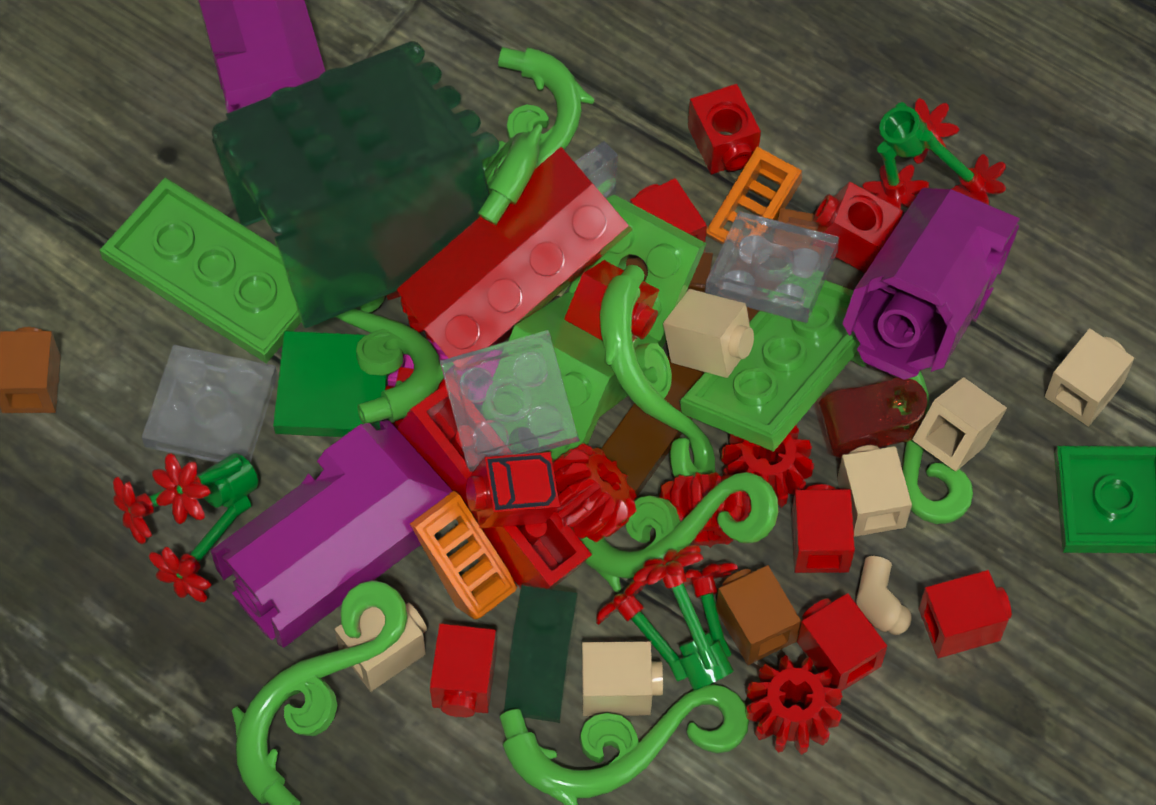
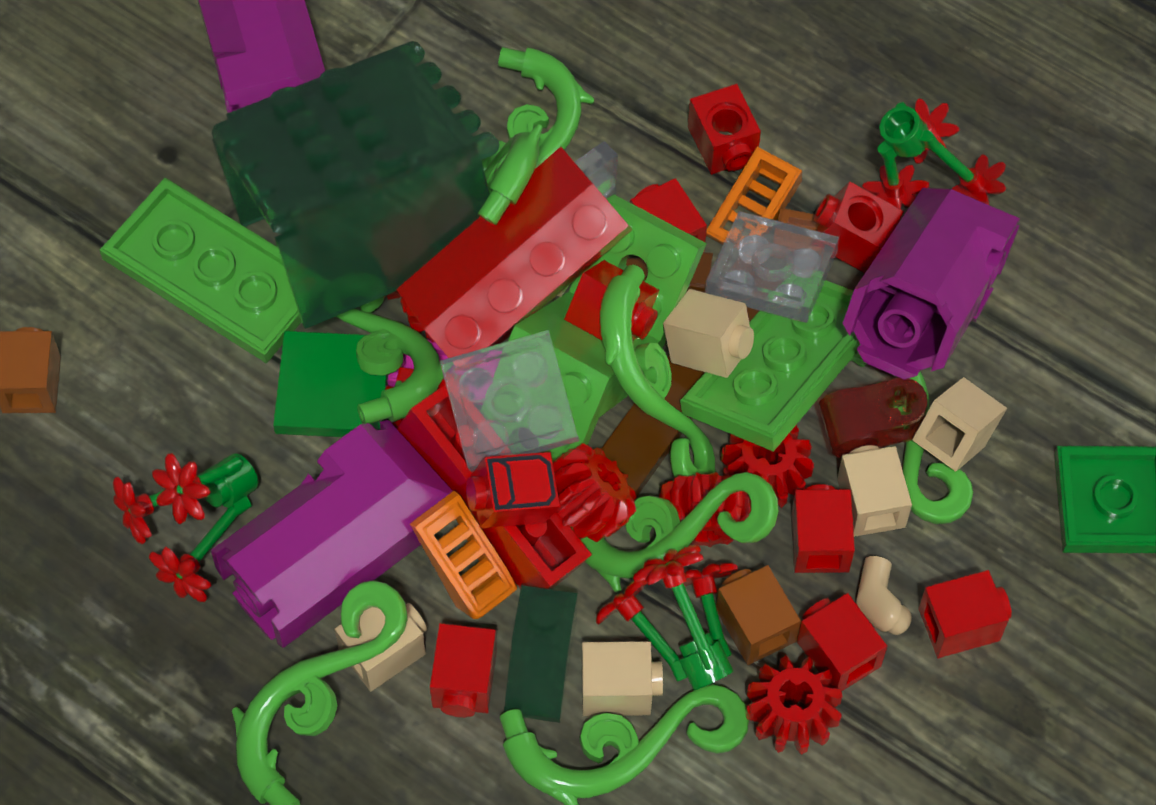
(209, 405): clear plate -> none
(1089, 376): tan brick -> none

